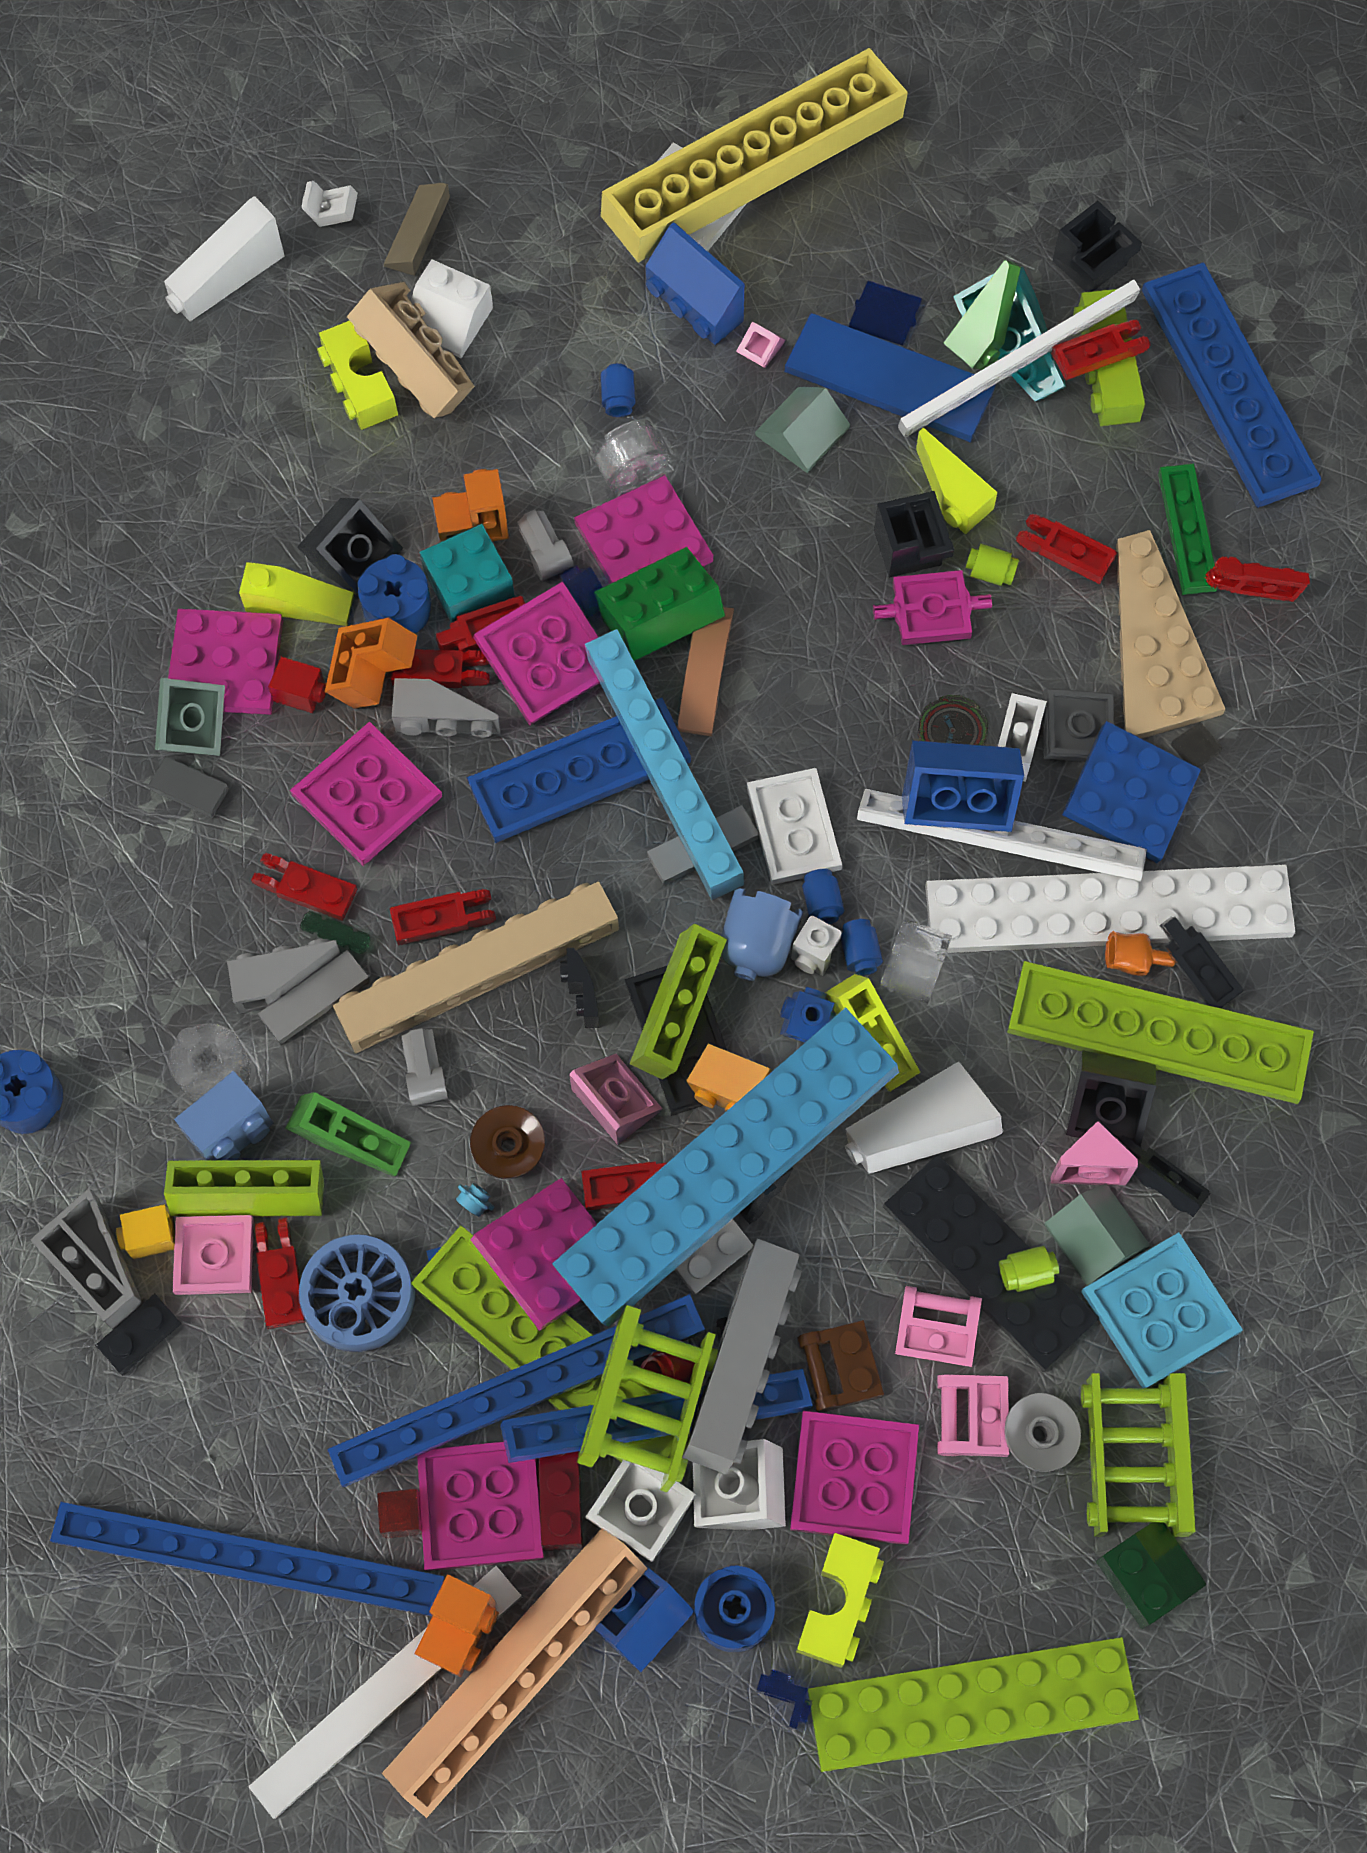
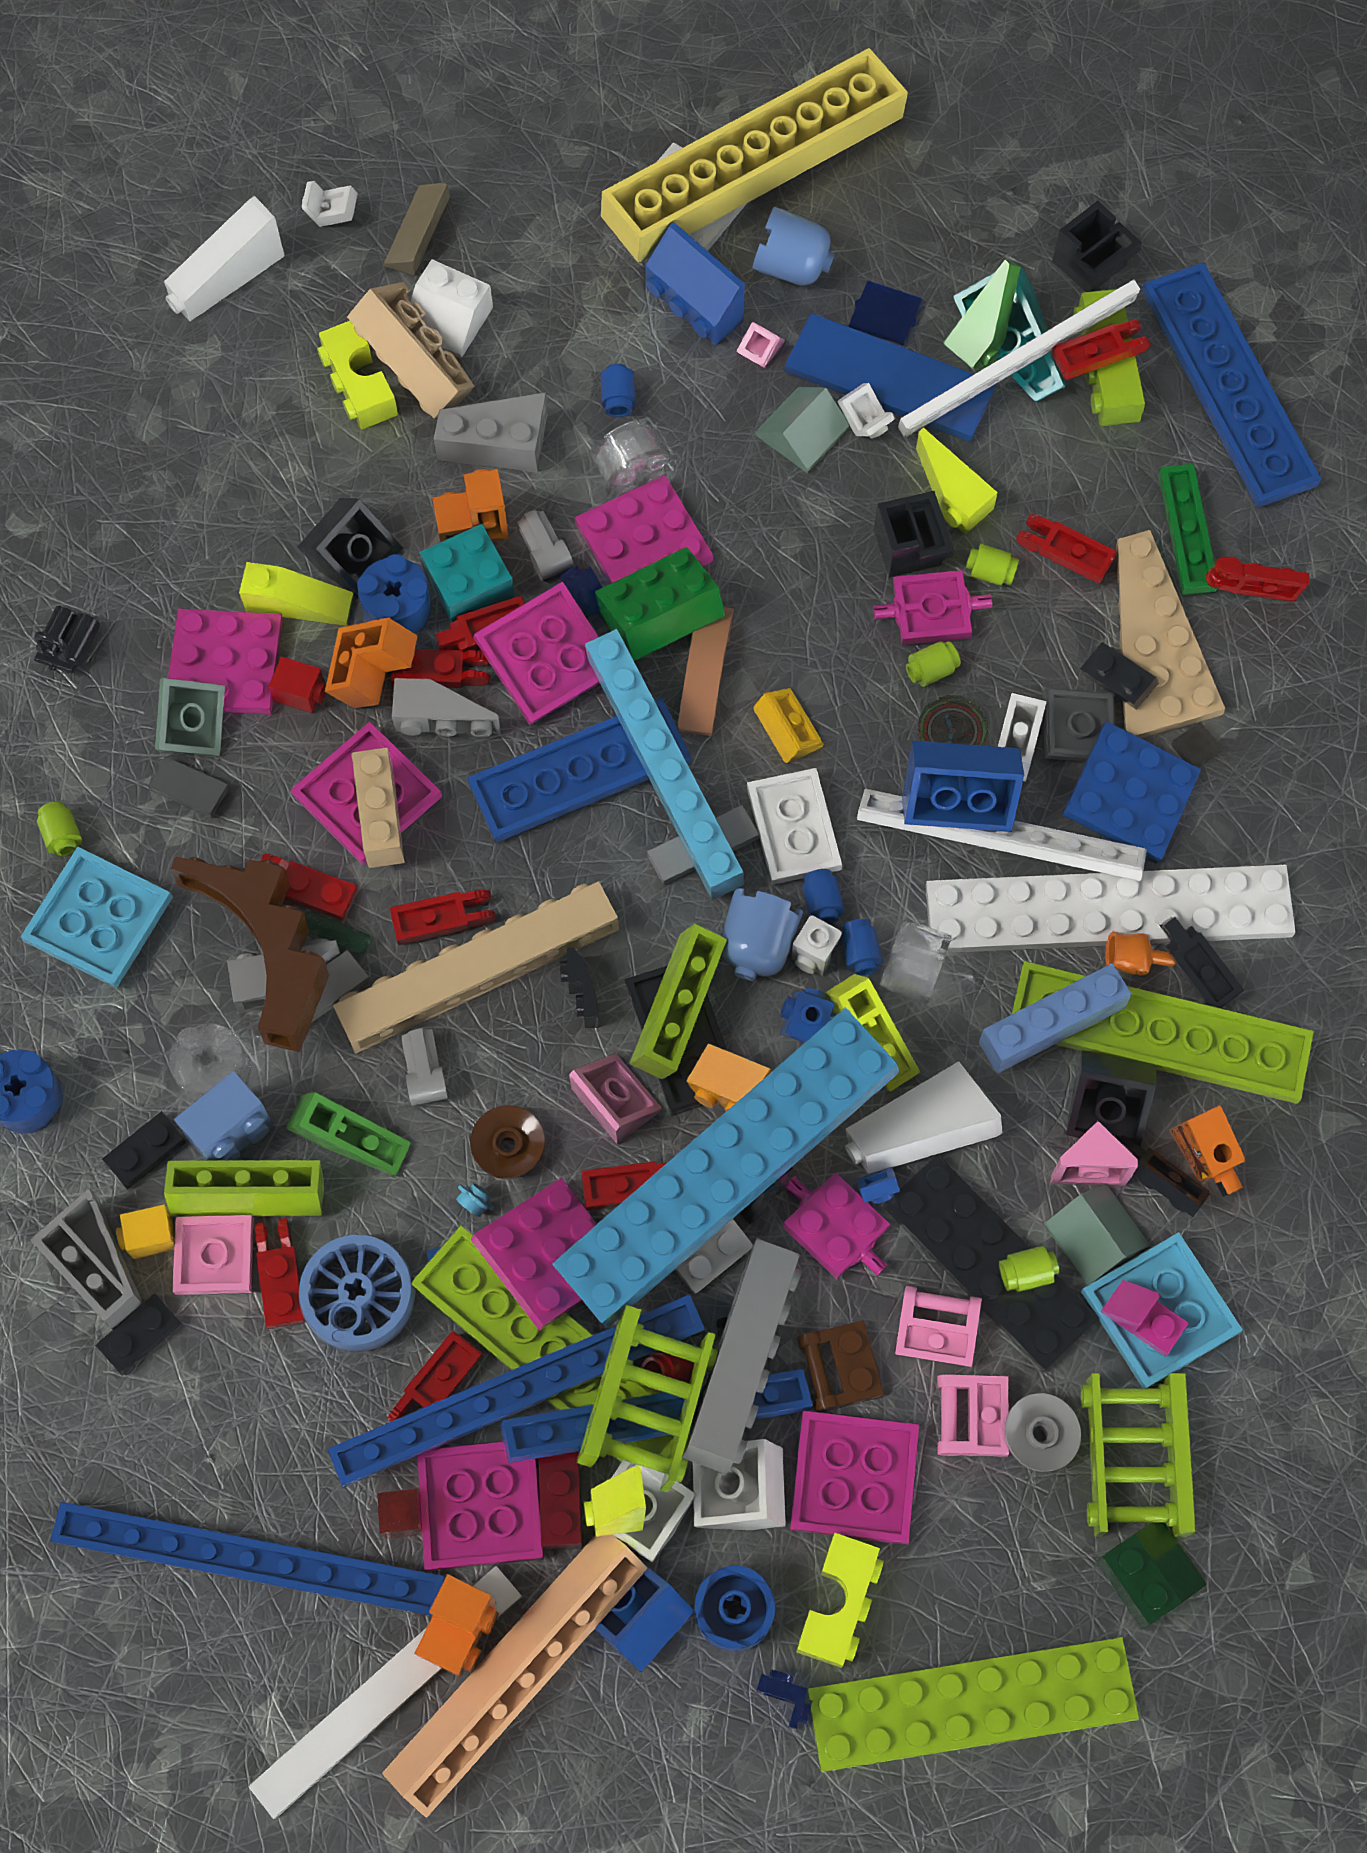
(58, 829): none -> lime brick
(65, 639): none -> black piece
(97, 917): none -> medium azure plate
(144, 1150): none -> black plate
(256, 898): none -> reddish brown arch
(378, 807): none -> tan brick
(439, 1375): none -> red hinge
(494, 433): none -> light grey wedge
(617, 1504): none -> neon yellow slope
(787, 724): none -> yellow slope
(795, 249): none -> medium blue cylinder
(836, 1225): none -> dark pink plate
(865, 412): none -> white bracket
(878, 1186): none -> blue plate
(933, 663): none -> lime brick
(1054, 1018): none -> medium blue brick
(1119, 675): none -> black plate
(1144, 1317): none -> dark pink slope
(1210, 1136): none -> orange torso

